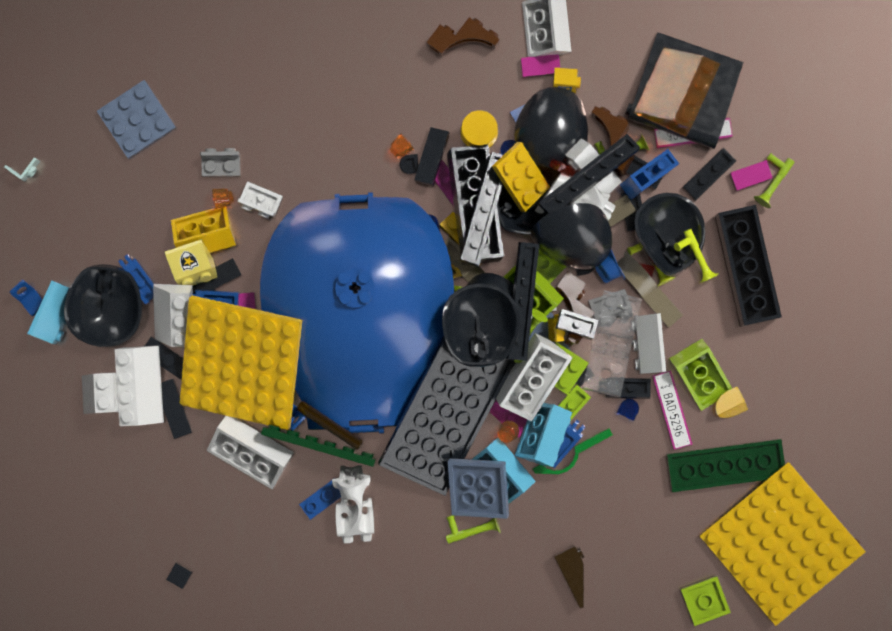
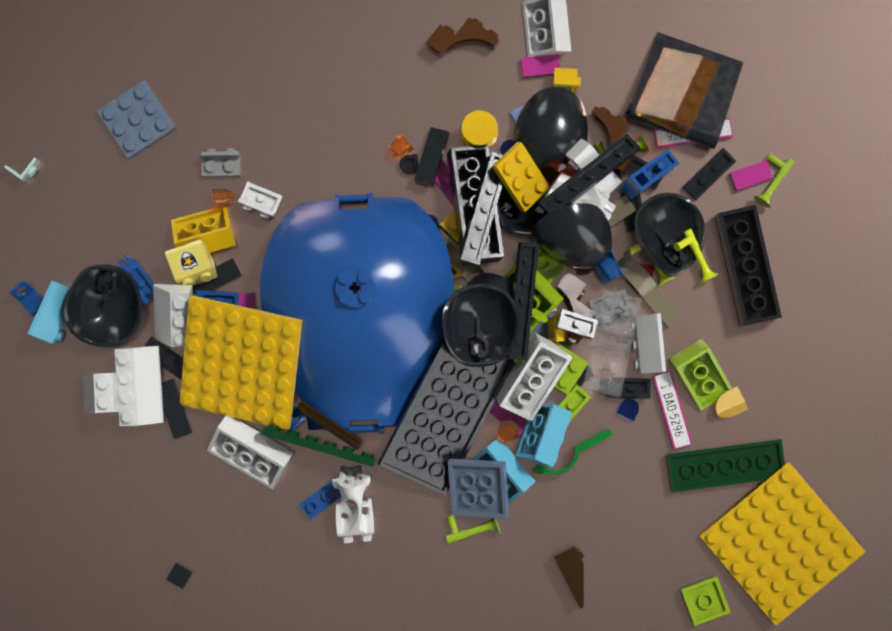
(571, 437): blue hinge -> none

